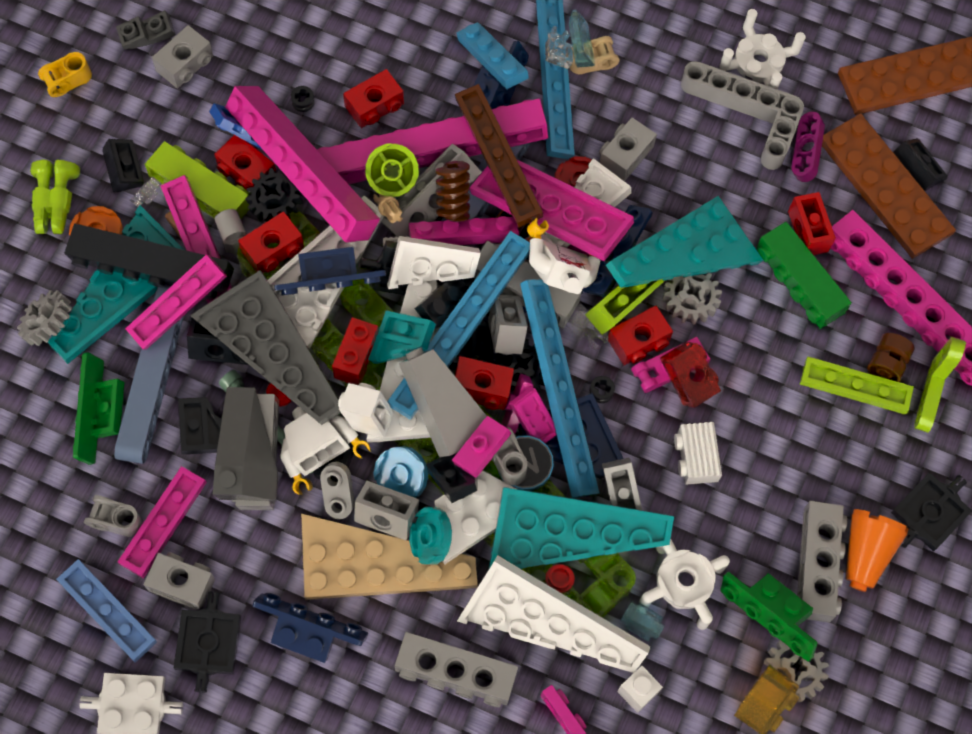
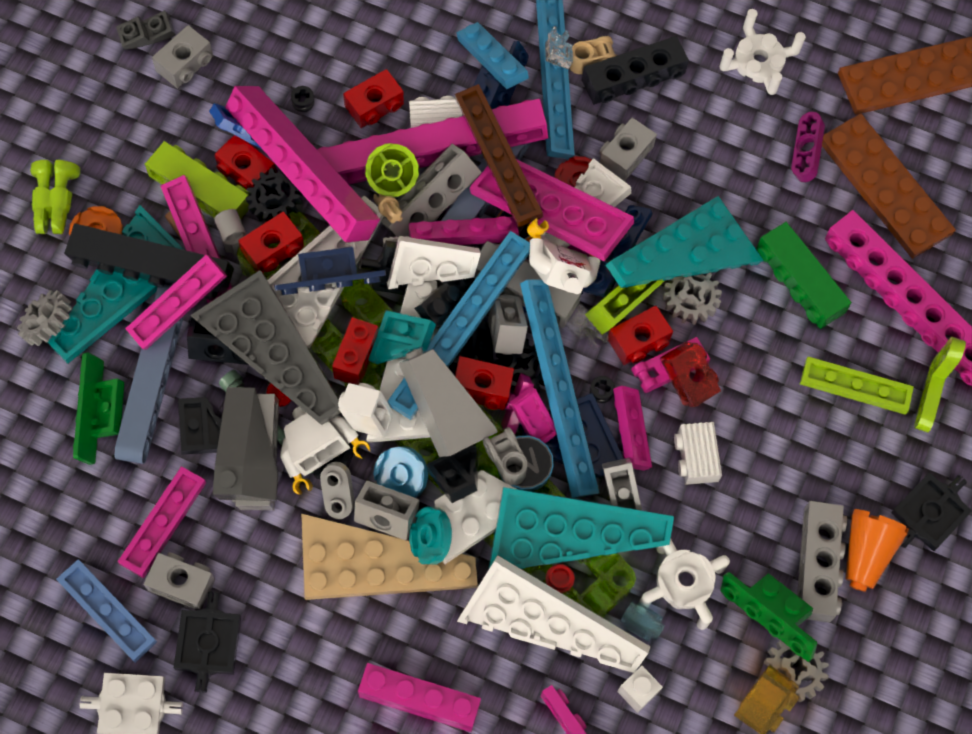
(65, 74): yellow piece -> none
(109, 515): light grey piece -> none
(122, 164): black slope -> none
(146, 192): clear plate -> none
(306, 630): dark blue bracket -> none
(416, 647): light grey brick -> none
(419, 697): none -> dark pink brick
(431, 111): none -> white brick
(454, 192): reddish brown piece -> none
(481, 446): dark pink plate -> none
(581, 40): clear light blue slope -> none
(632, 427): none -> dark pink plate
(643, 60): none -> black brick
(750, 104): light grey beam -> none
(812, 222): red brick -> none
(891, 357): reddish brown wheel -> none
(920, 163): black slope -> none

